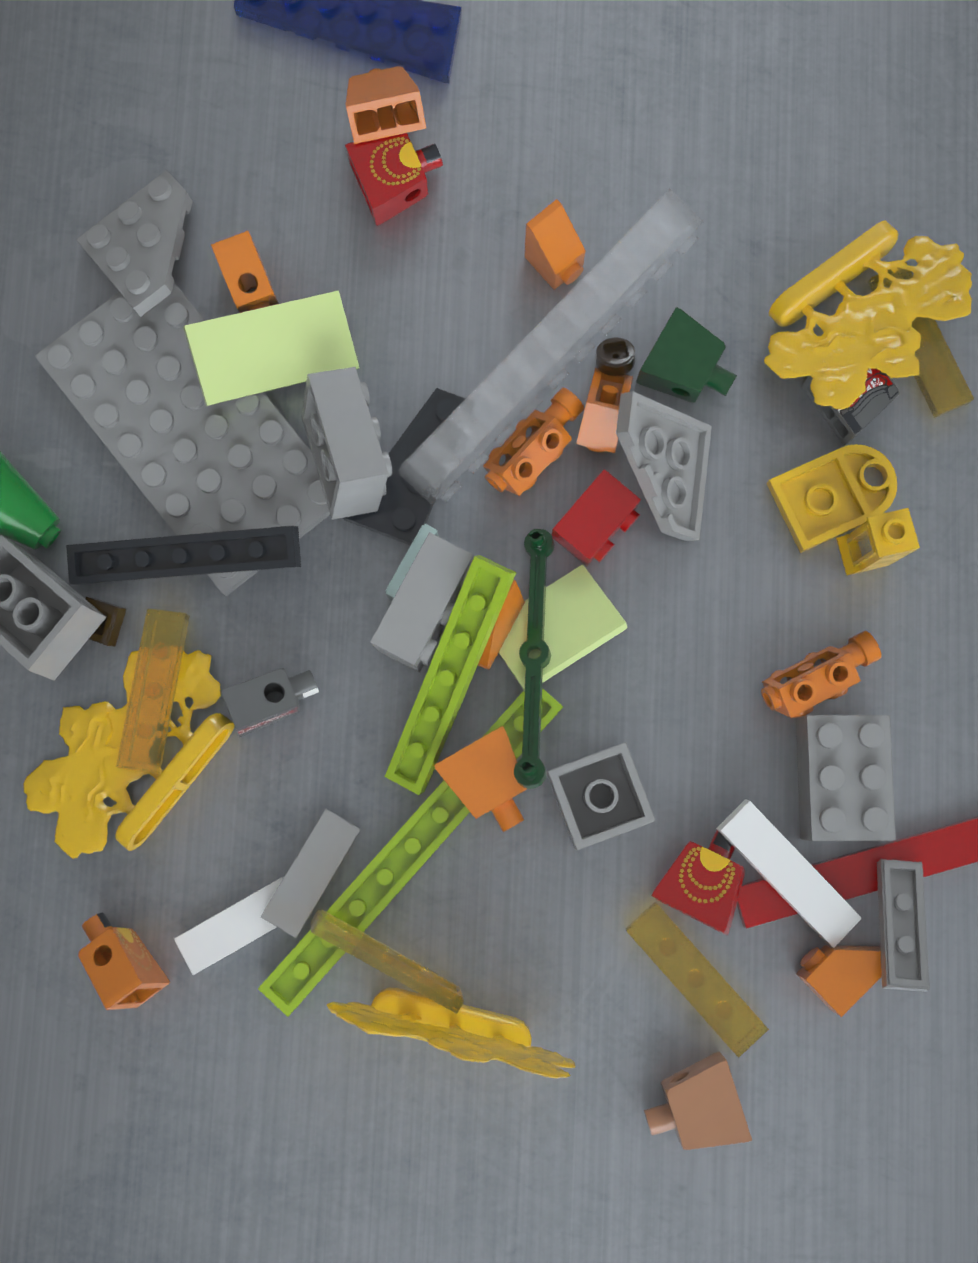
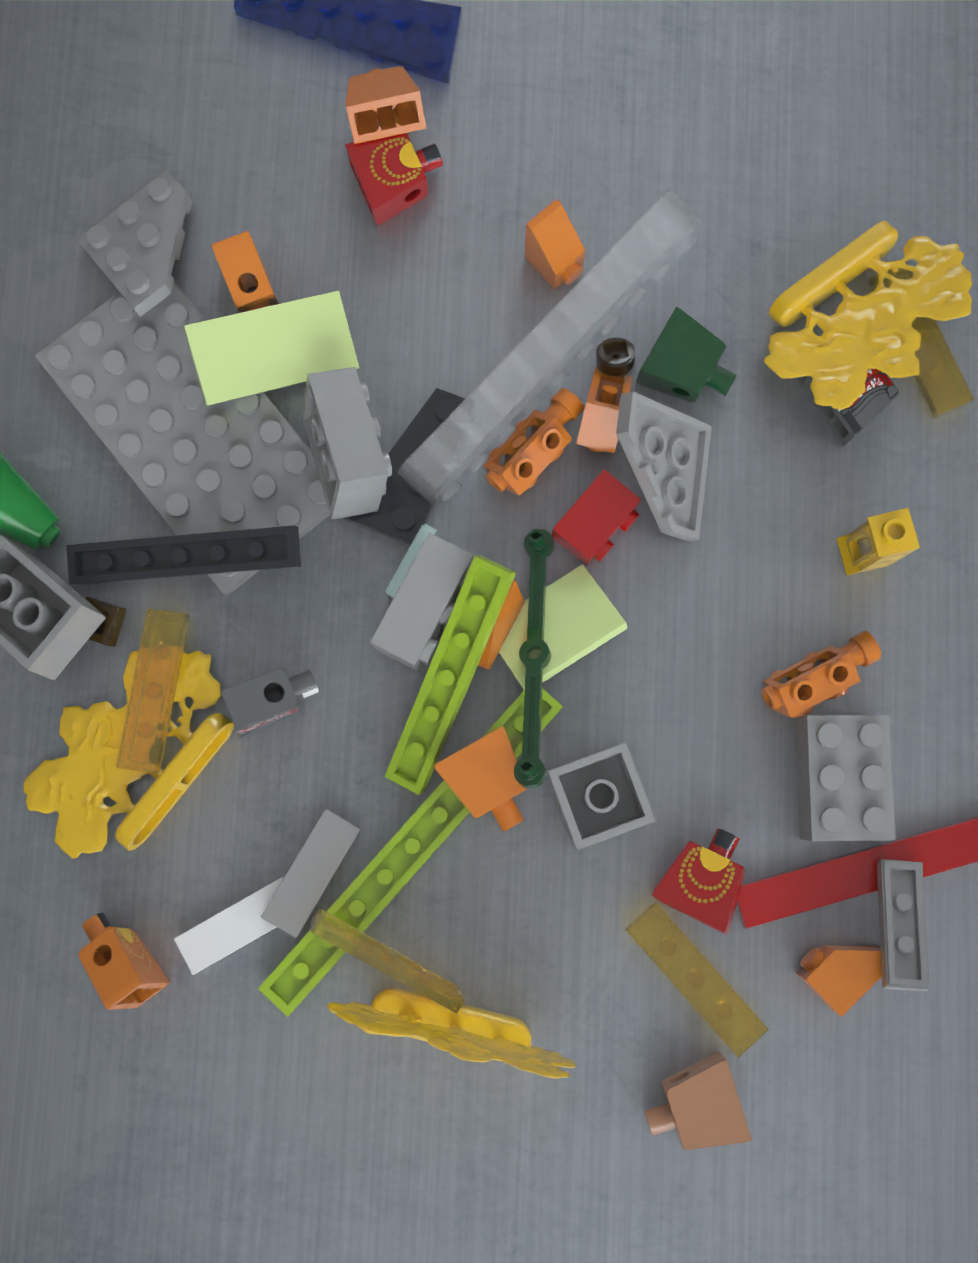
(789, 873): white tile -> none
(832, 495): yellow tile -> none

